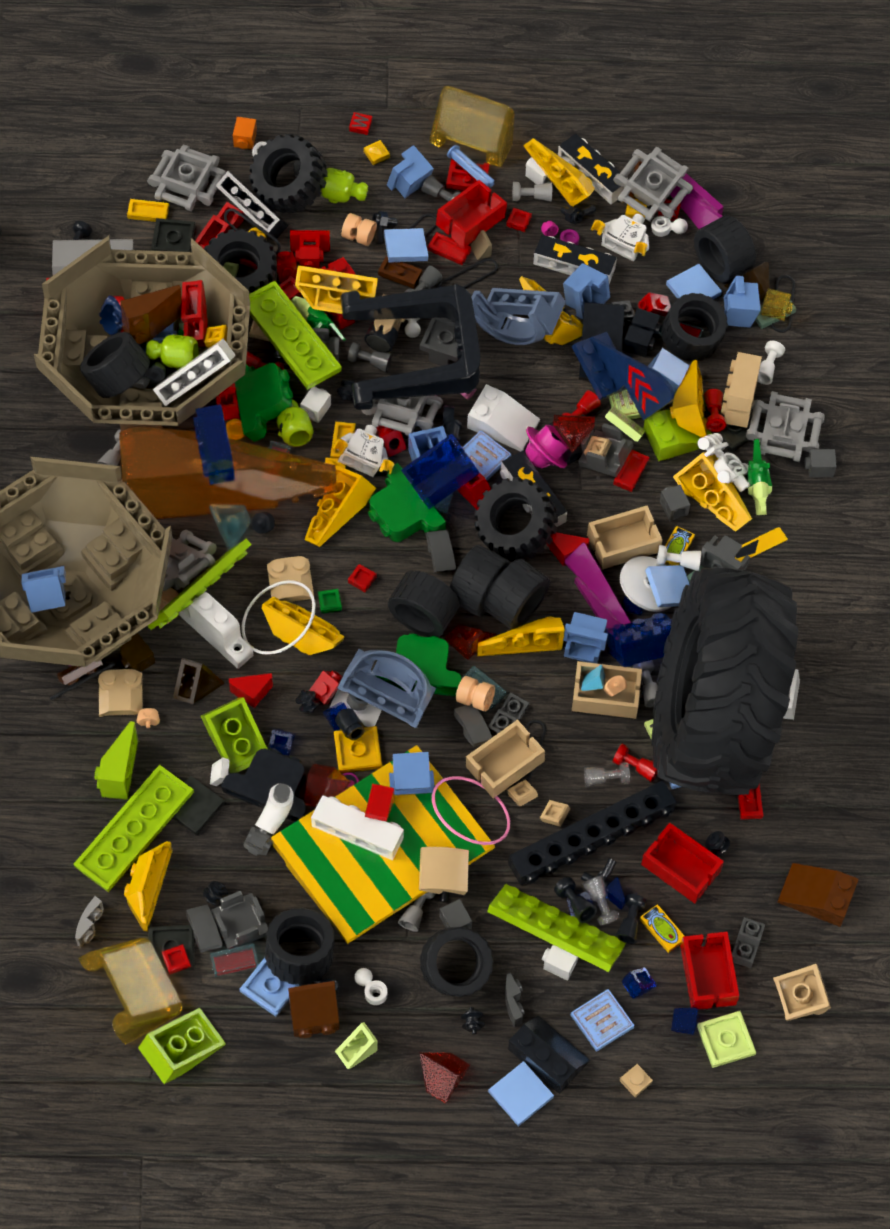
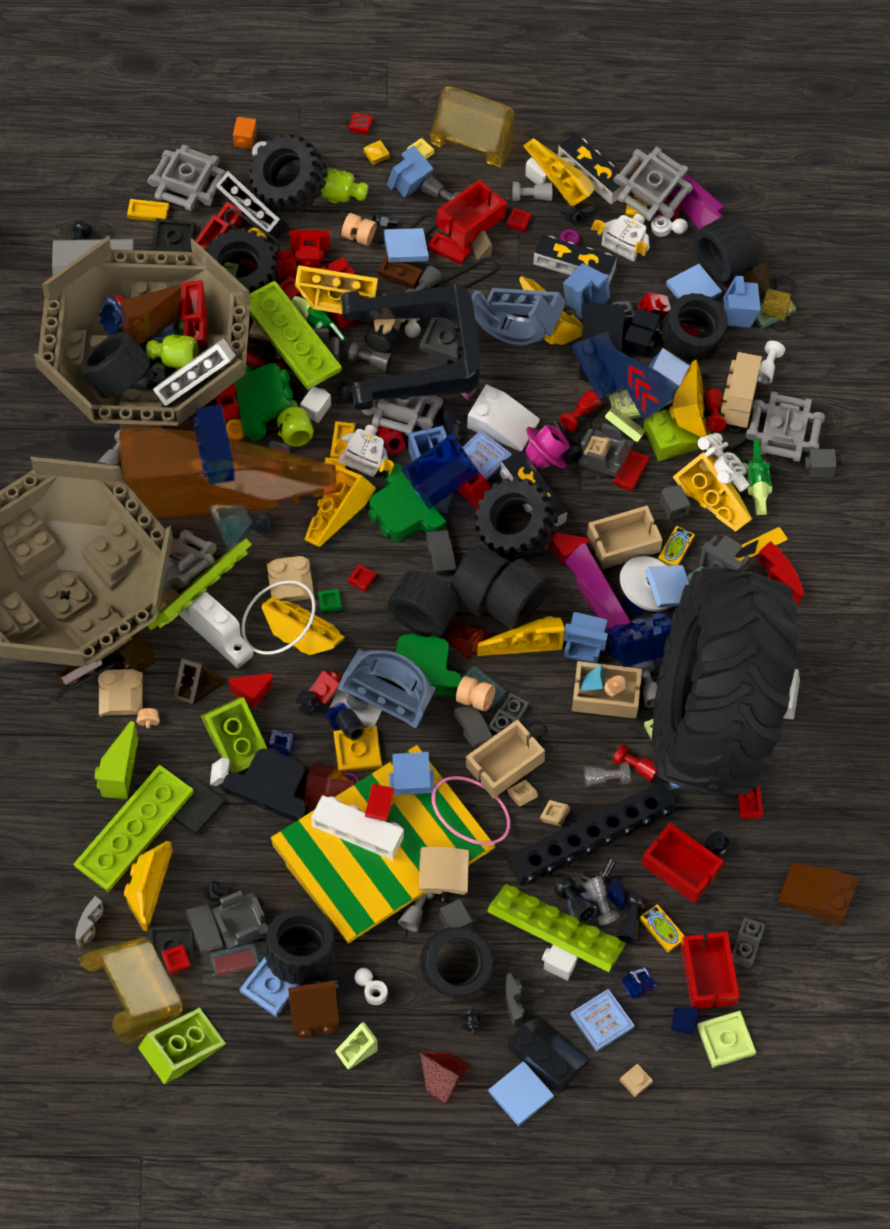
(45, 588): medium blue plate -> none
(215, 334): yellow tile -> none
(271, 818): piece -> none
(423, 147): none -> light yellow tile
(461, 179): red plate -> none
(470, 166): medium blue axle -> none
(551, 226): dark pink hinge -> none
(573, 428): clear red slope -> none
(687, 559): white piece -> none
(781, 569): none -> red slope
(802, 992): tan slope -> none

